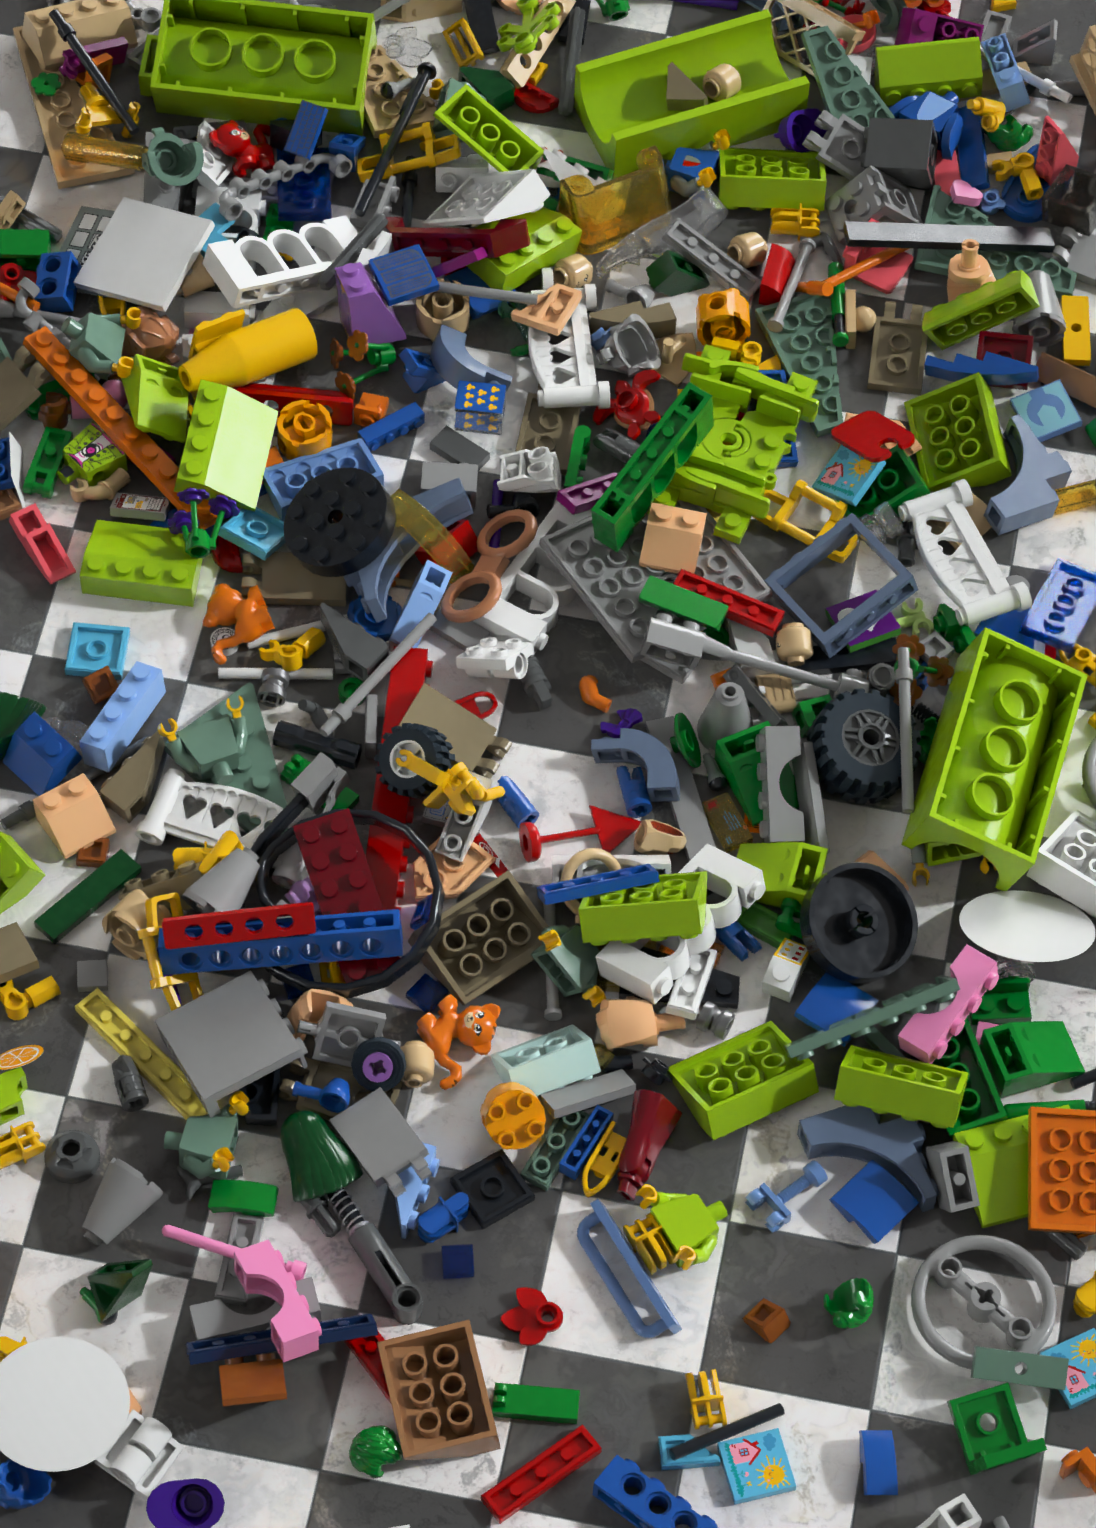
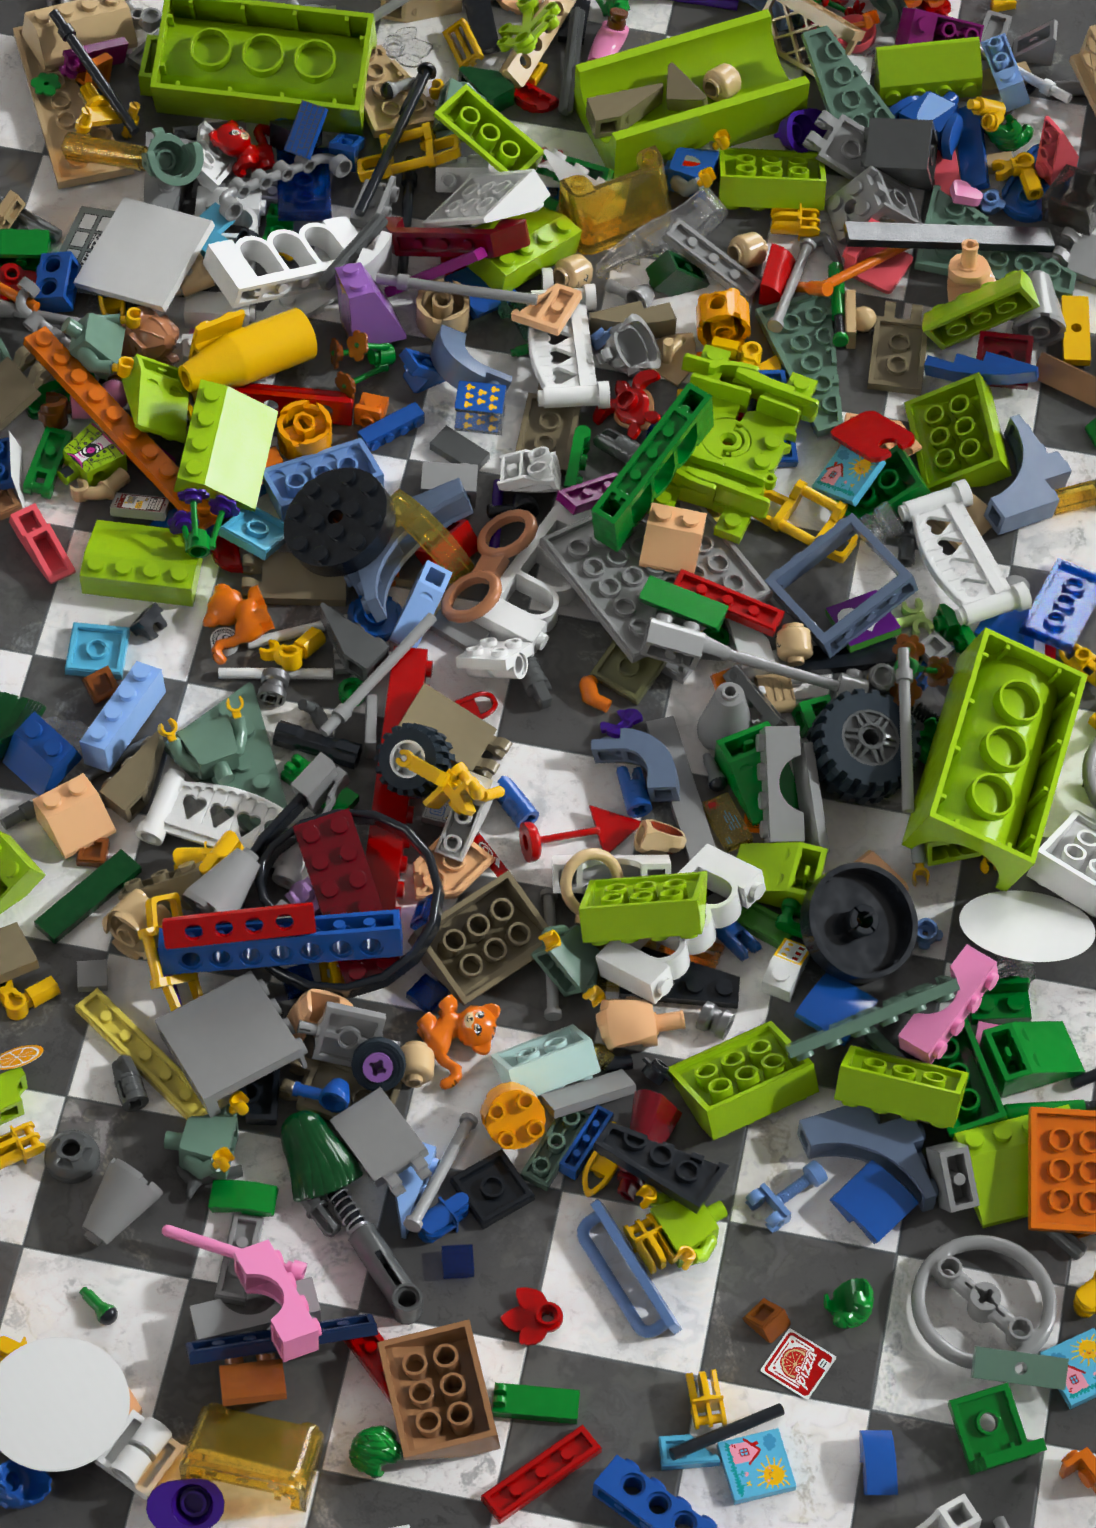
(118, 1285): dark green slope -> none
(145, 621): none -> black tile
(254, 1453): none -> clear yellow windscreen
(403, 275): blue tile -> none
(414, 1221): none -> light grey bar
(597, 884): blue tile -> none
(610, 35): none -> bright pink piece
(621, 109): none -> dark tan slope
(624, 677): none -> olive tile
(671, 1171): none -> black wing
(685, 741): green dish -> none
(690, 987): white tile -> none
(798, 1364): none -> sticker
(930, 927): none -> medium blue plate
(1047, 410): tile -> none

